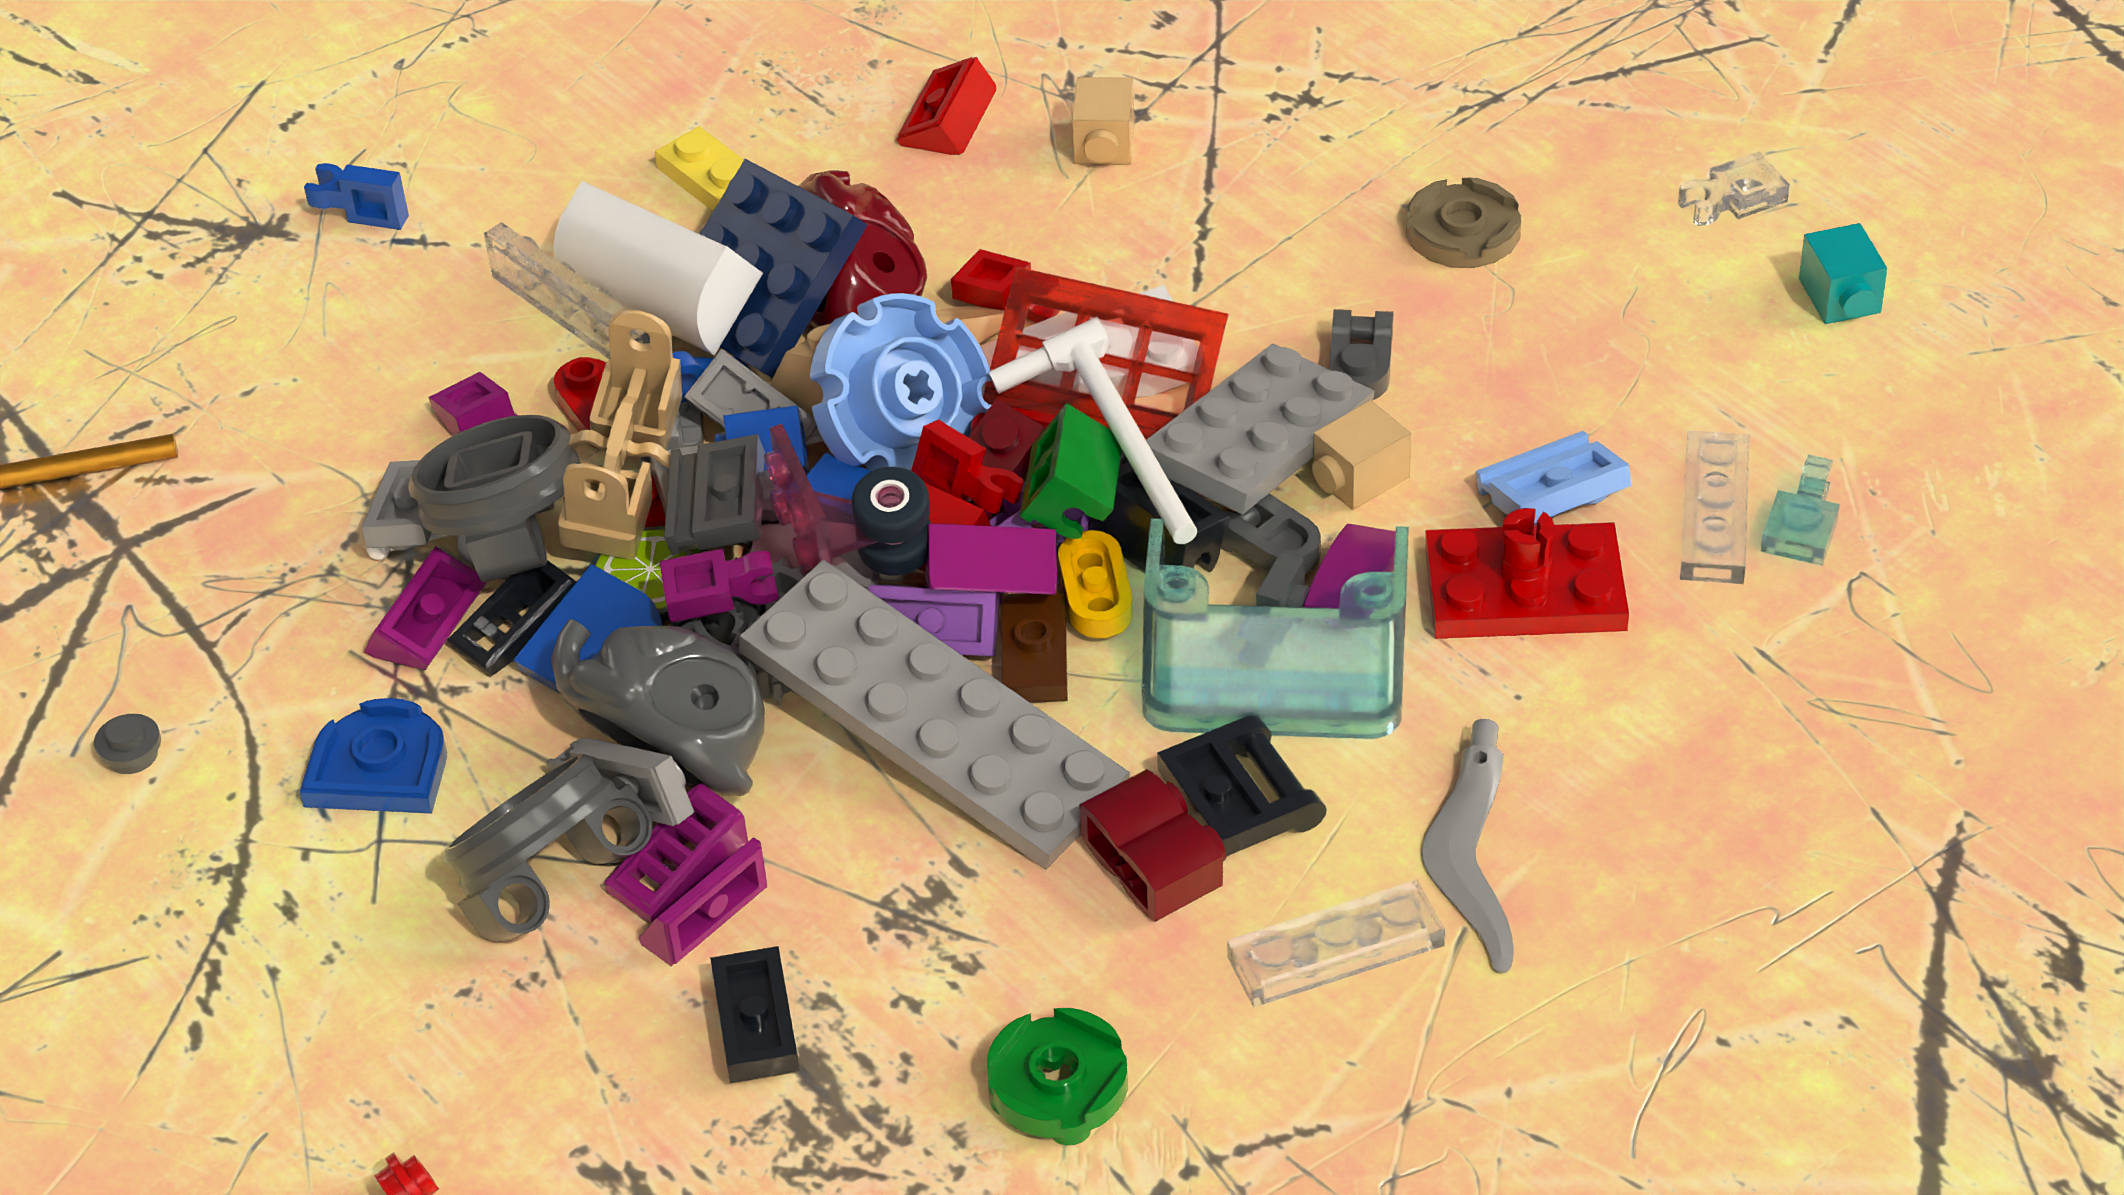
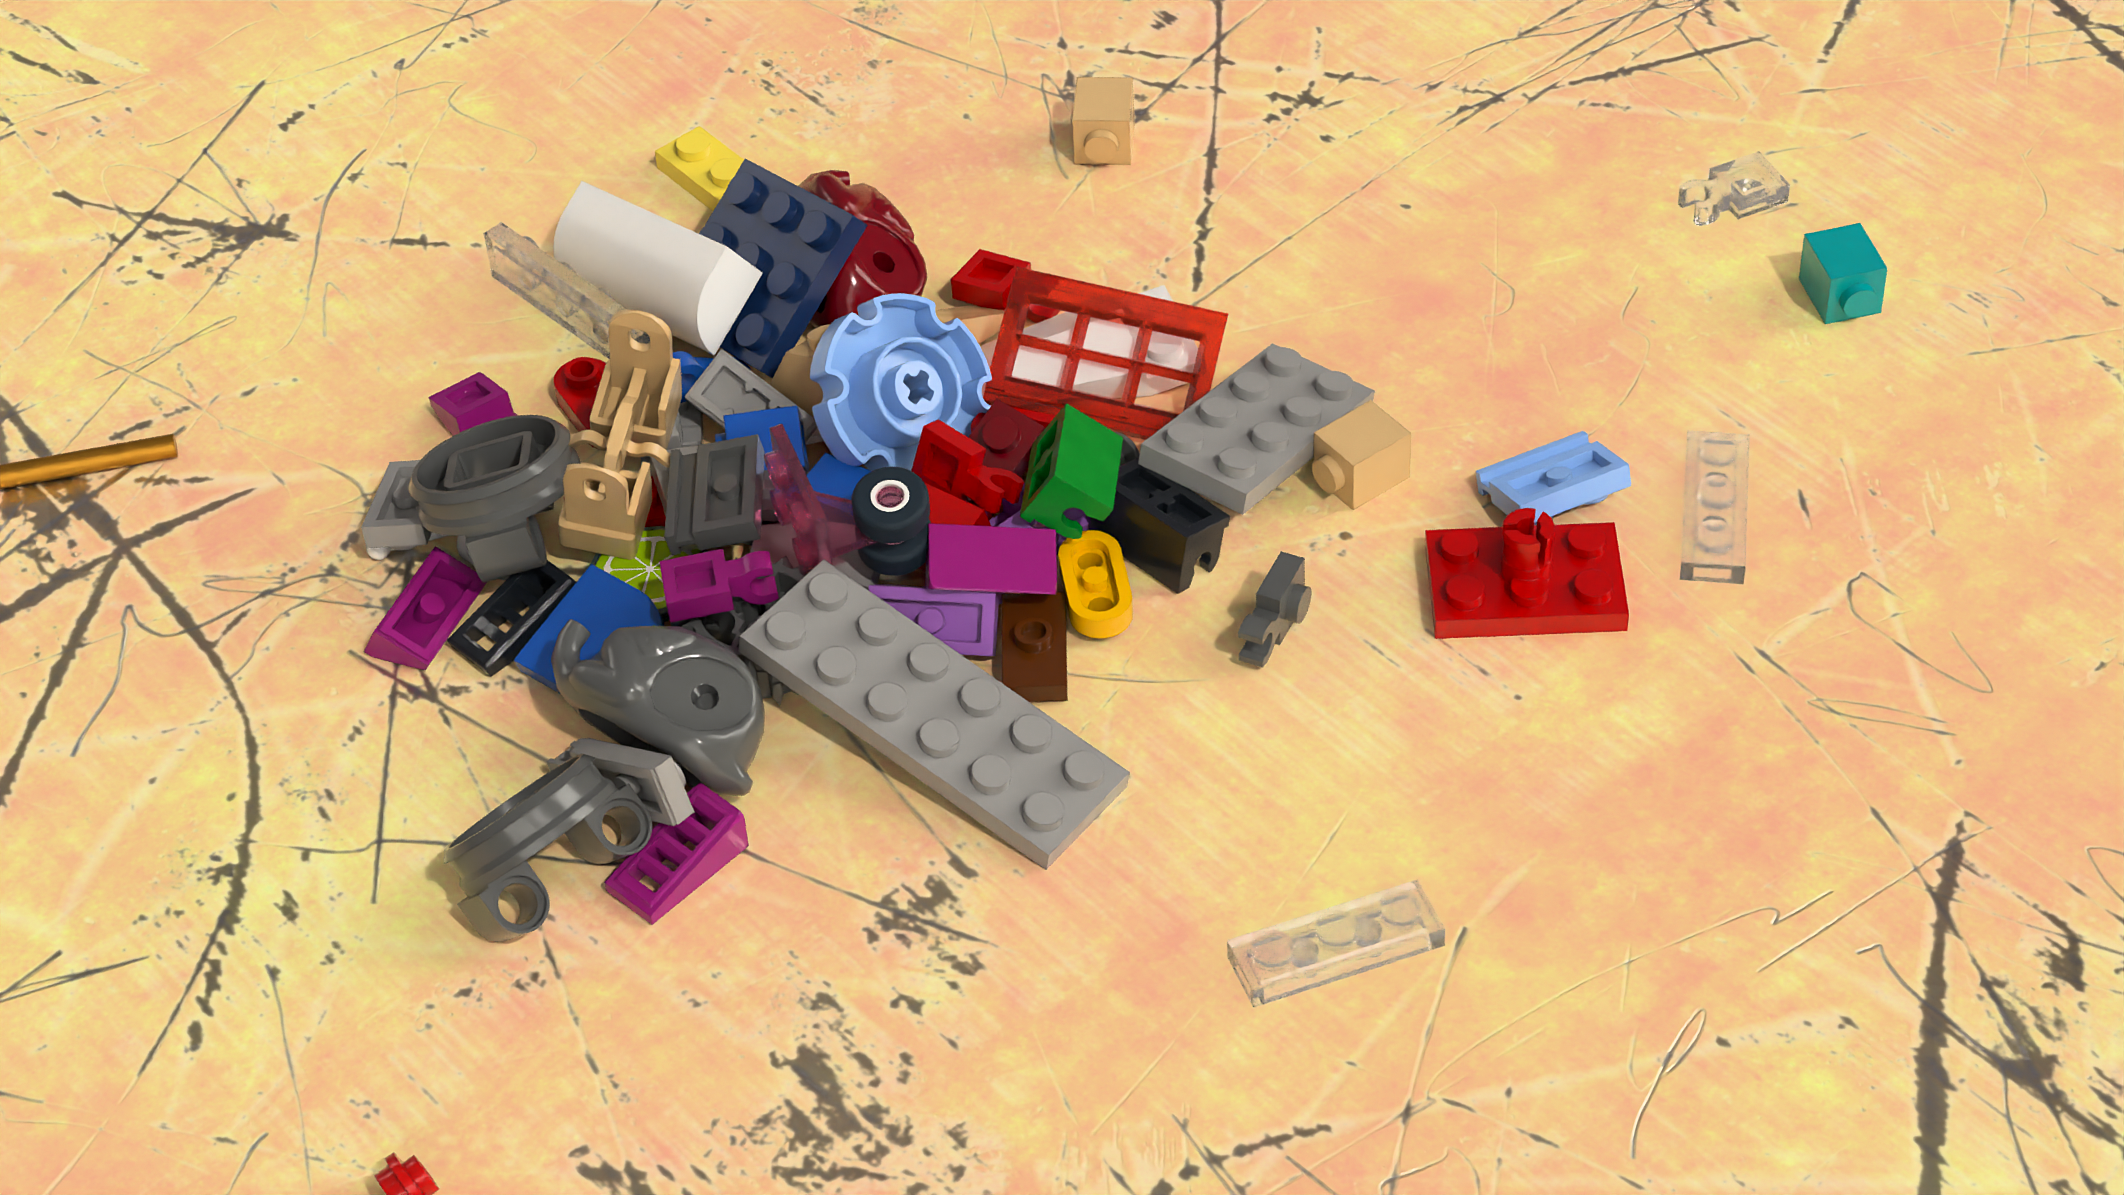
(128, 743): dark grey plate -> none
(365, 193): blue plate -> none
(377, 760): blue tile -> none
(707, 905): magenta slope -> none
(754, 1014): black plate -> none
(949, 108): red slope -> none
(1066, 1107): green plate -> none
(1081, 350): white bar -> none
(1153, 844): dark red brick -> none
(1224, 793): black plate -> none
(1271, 529): dark grey plate -> none
(1288, 665): clear light blue windscreen -> none
(1353, 552): magenta slope -> none
(1363, 362): dark grey plate -> none
(1453, 840): light grey piece -> none
(1463, 223): dark tan tile -> none
(1803, 522): clear light blue plate -> none

